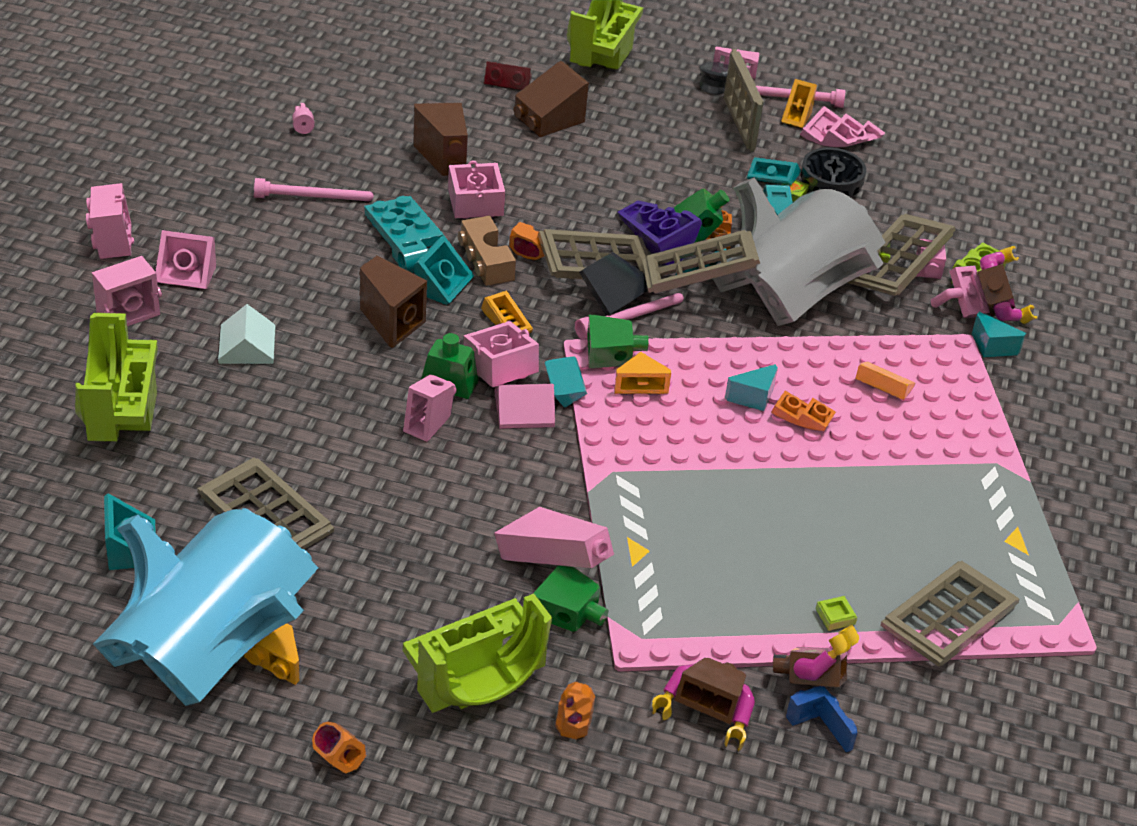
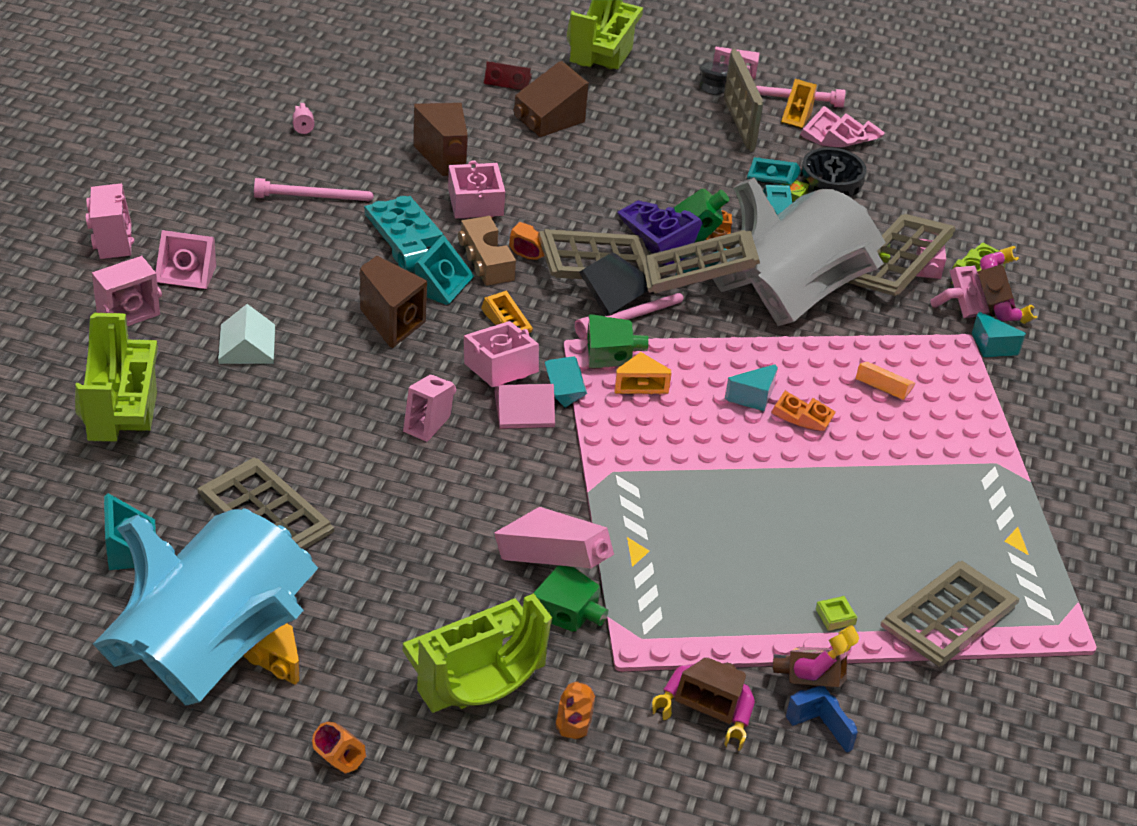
(453, 363): green torso -> none

